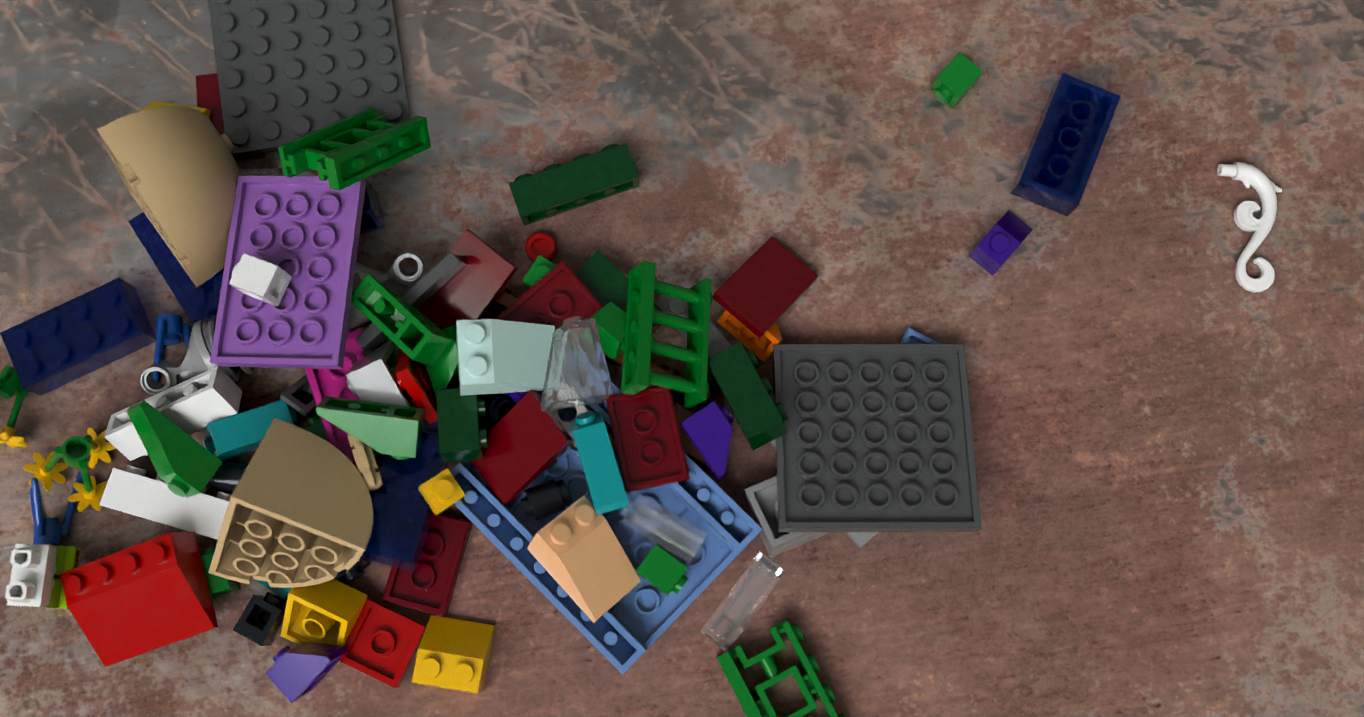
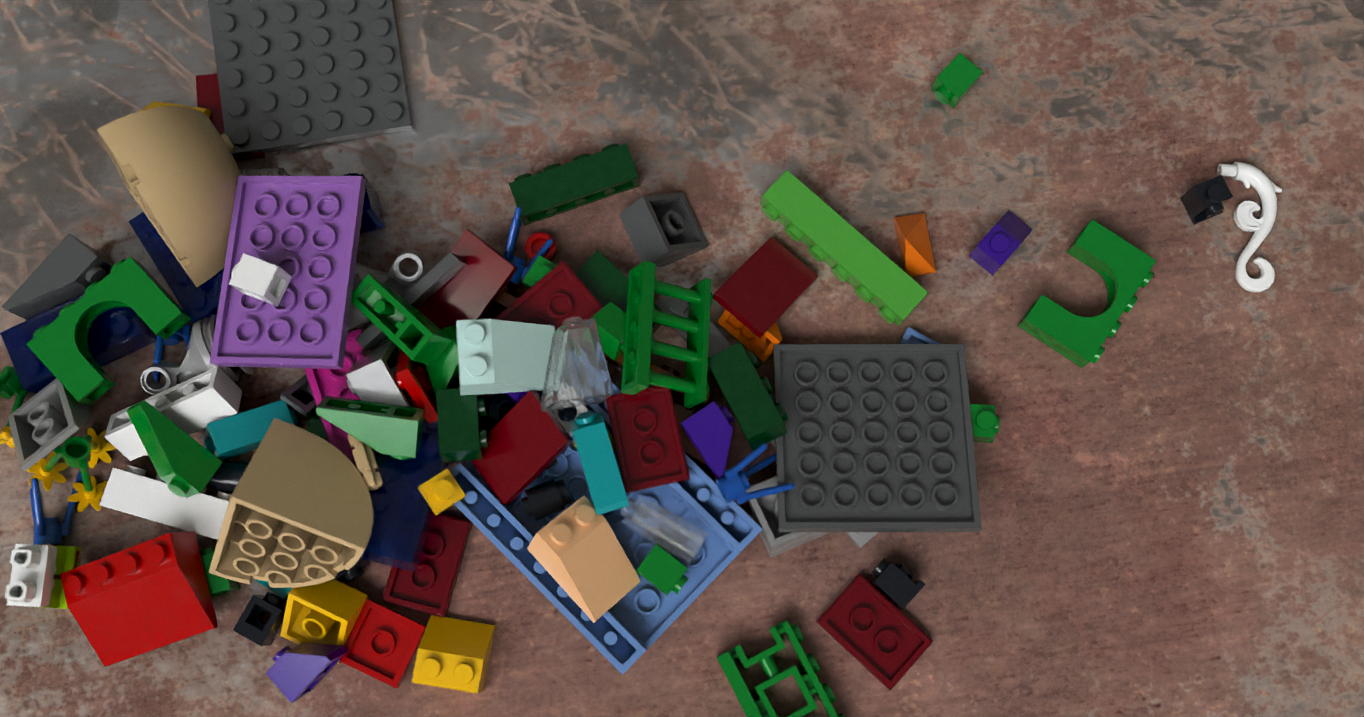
(45, 423): none -> light grey slope
(59, 278): none -> dark grey slope
(64, 343): none -> green arch
(355, 148): green fence -> none
(510, 245): none -> blue plant
(663, 228): none -> dark grey slope
(735, 482): none -> blue plant
(743, 601): clear slope -> none
(842, 248): none -> bright green brick
(874, 631): none -> dark red tile
(895, 583): none -> black brick
(914, 245): none -> orange slope
(984, 422): none -> green brick
(1065, 145): clear blue brick -> none
(1123, 272): none -> green arch
(1206, 199): none -> black brick

